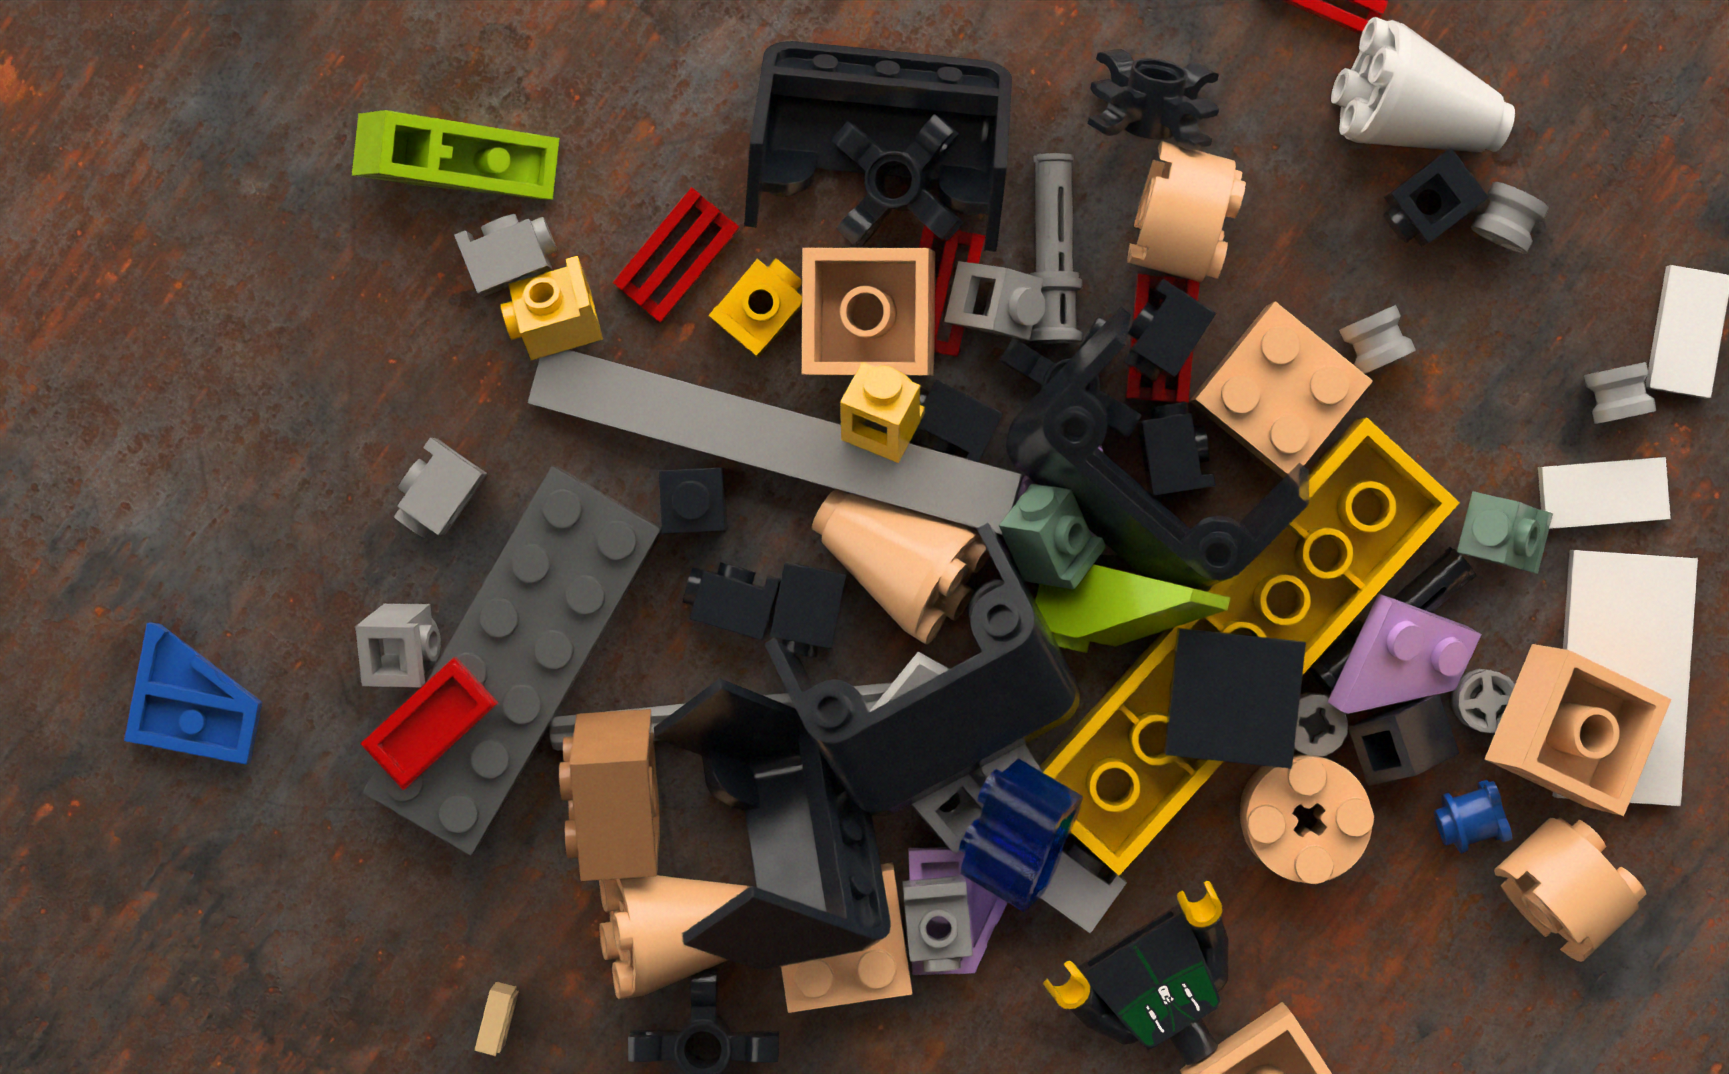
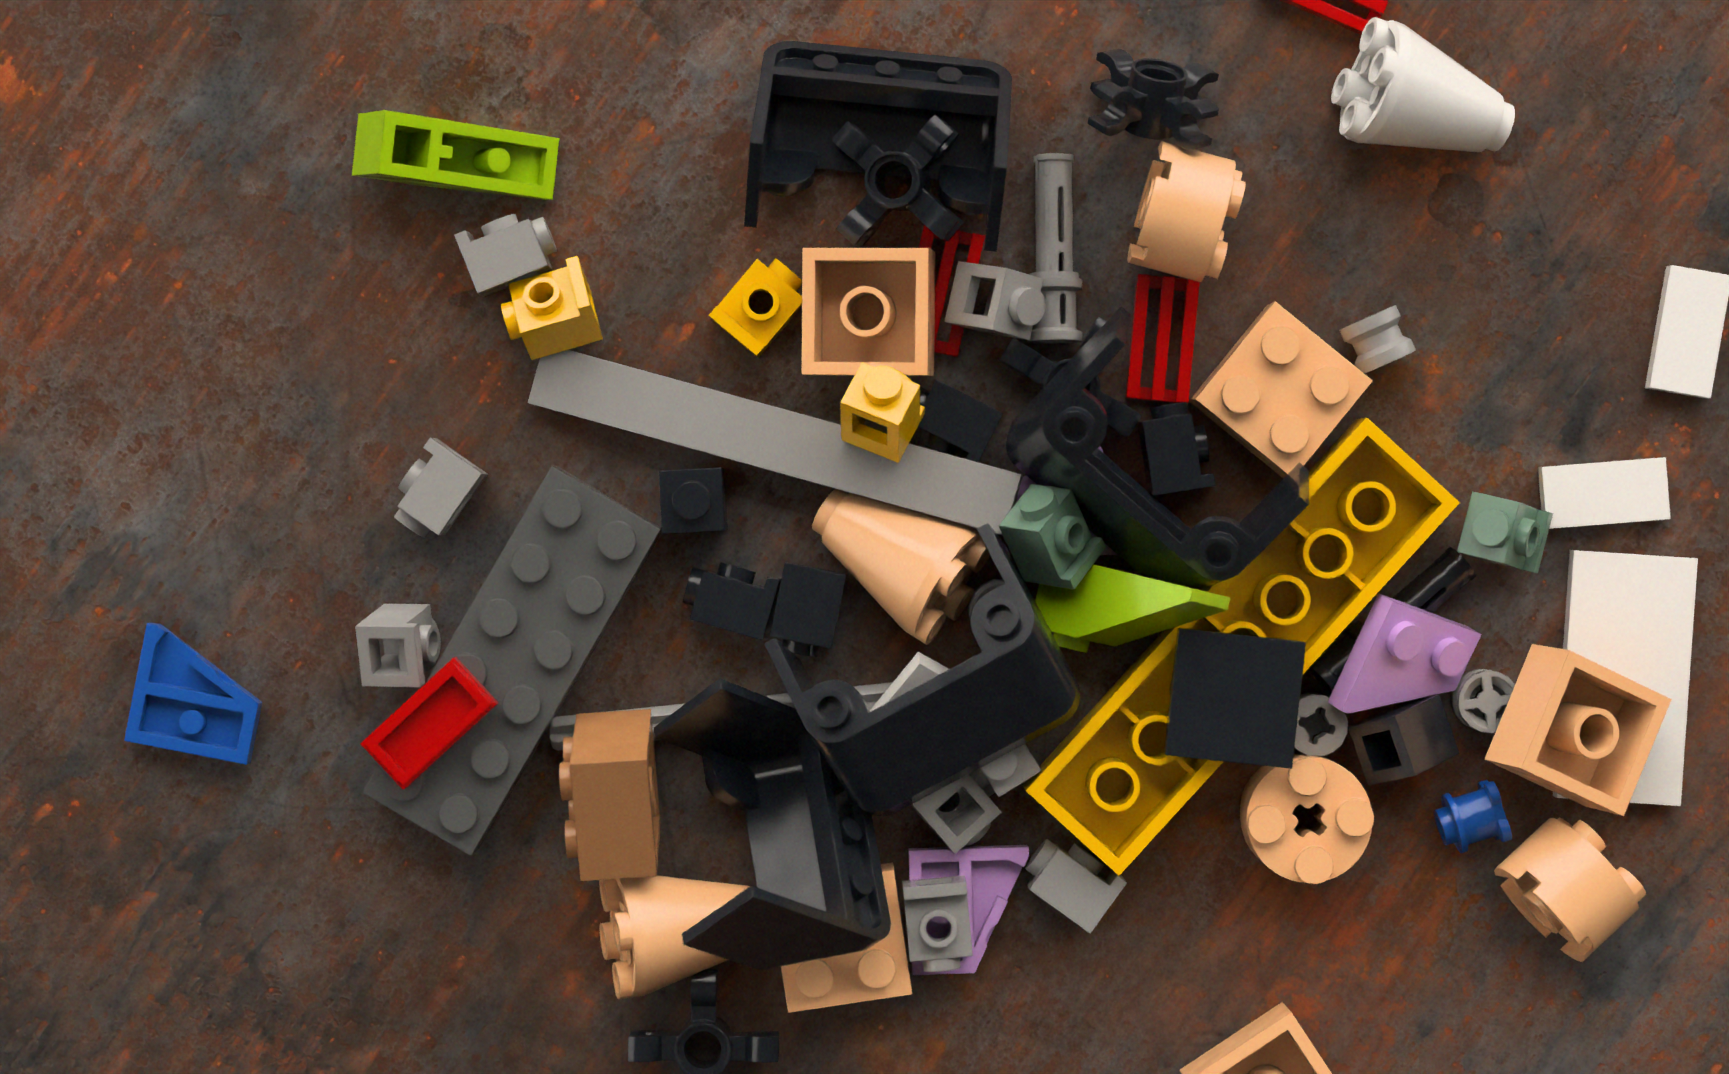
(497, 1018): tan tile -> none
(657, 239): red tile -> none
(1019, 833): clear blue brick -> none
(1156, 980): torso -> none
(1167, 333): black brick -> none
(1455, 194): black brick -> none
(1510, 217): light grey wheel -> none
(1620, 393): light grey wheel -> none

